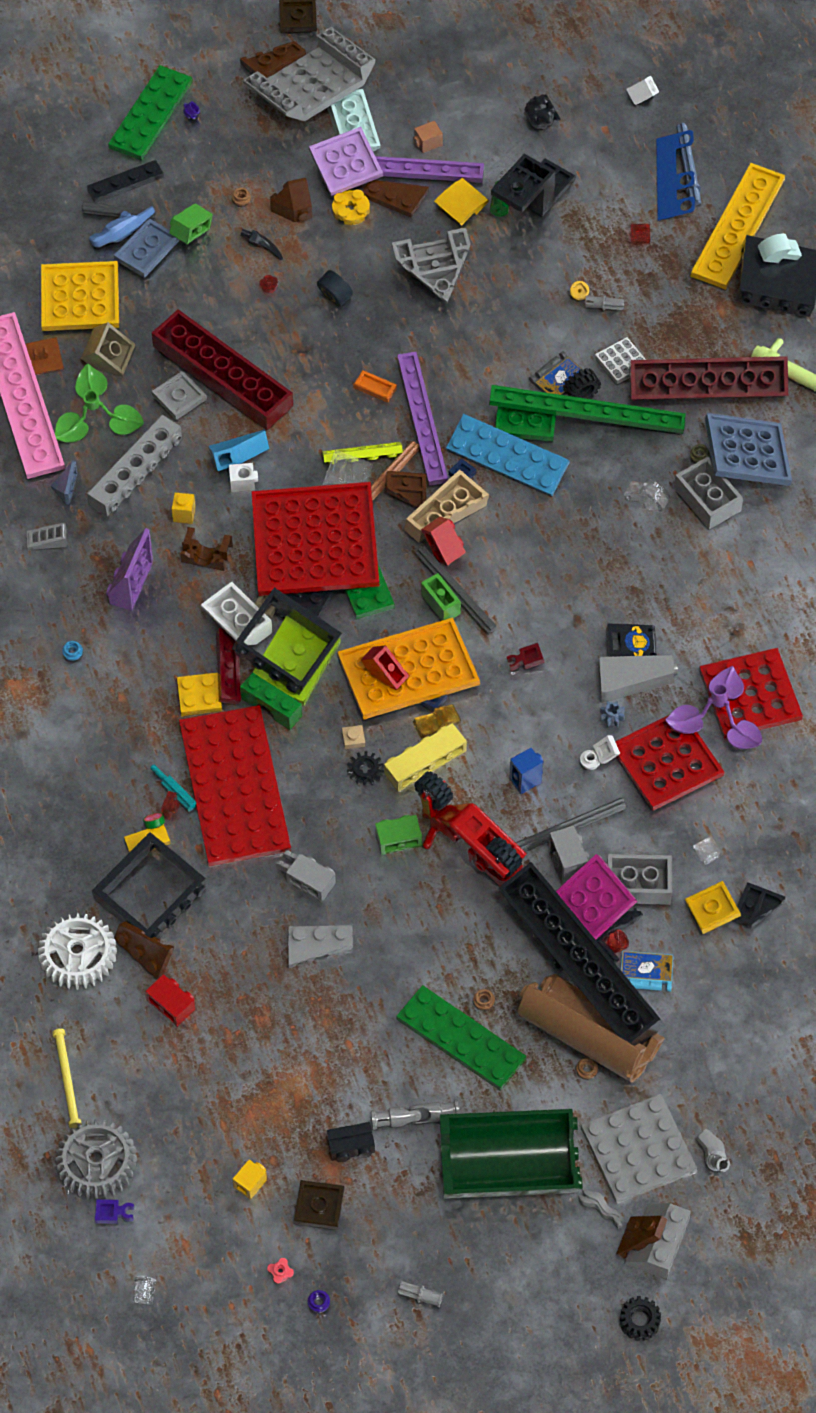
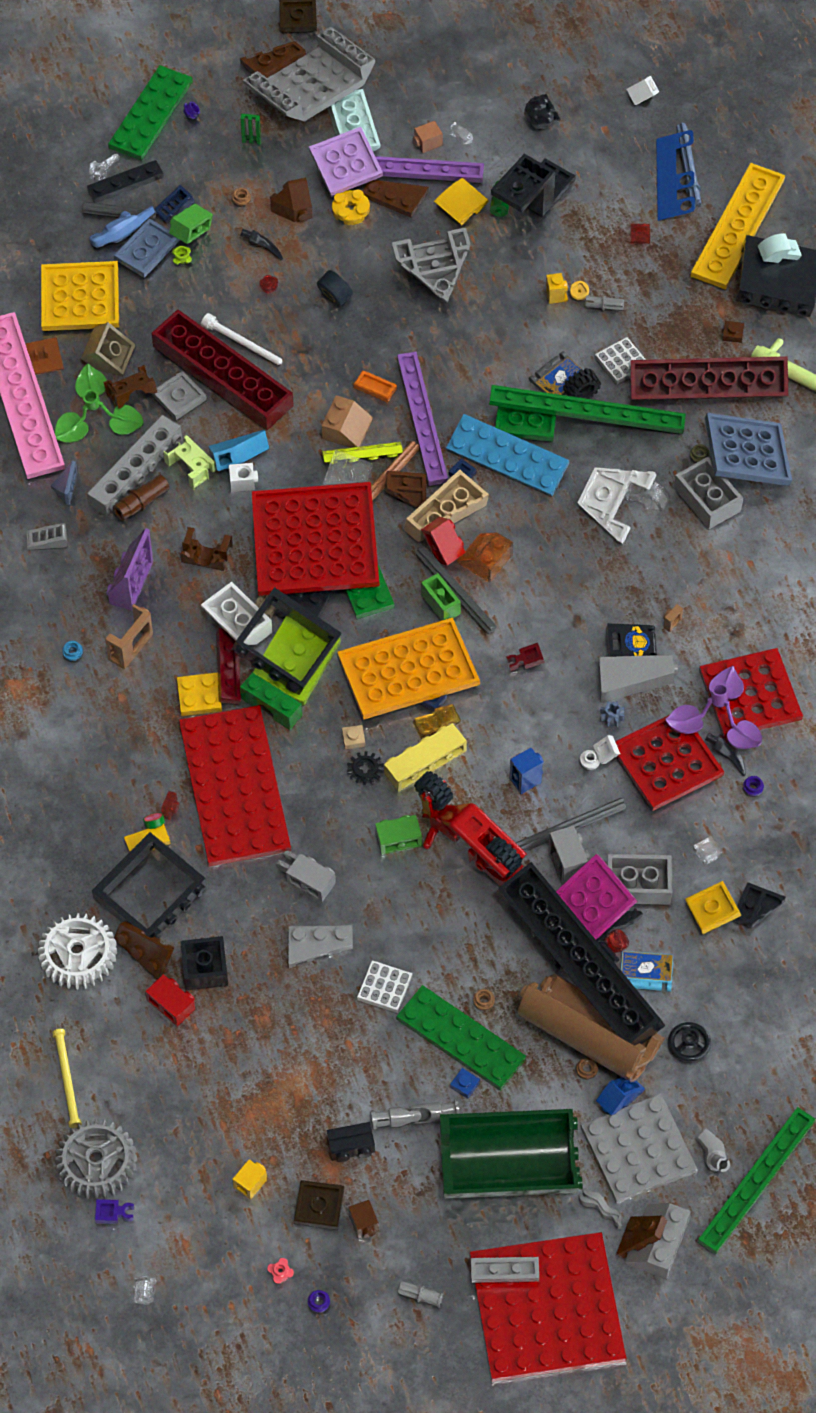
(101, 167): none -> clear bar
(121, 390): none -> reddish brown piece
(121, 650): none -> medium nougat window
(140, 497): none -> reddish brown piece
(171, 785): teal axle -> none
(174, 196): none -> dark blue slope
(181, 255): none -> lime plate
(183, 508): yellow brick -> none
(195, 459): none -> yellowish green piece
(204, 963): none -> black brick
(210, 323): none -> white piece
(250, 137): none -> green tile
(346, 423): none -> medium nougat slope
(363, 1219): none -> reddish brown brick
(384, 666): red slope -> none
(384, 986): none -> tile
(462, 134): none -> clear cylinder
(465, 1083): none -> blue plate
(487, 555): none -> clear orange slope
(505, 1269): none -> light grey plate
(552, 1323): none -> red plate
(556, 288): none -> yellow brick
(605, 493): none -> white wing
(619, 1094): none -> blue slope
(635, 1330): black tyre -> none
(672, 617): none -> medium nougat plate
(689, 1032): none -> black piece
(722, 746): none -> black bar
(733, 331): none -> reddish brown plate
(756, 781): none -> dark purple plate
(756, 1181): none -> green plate

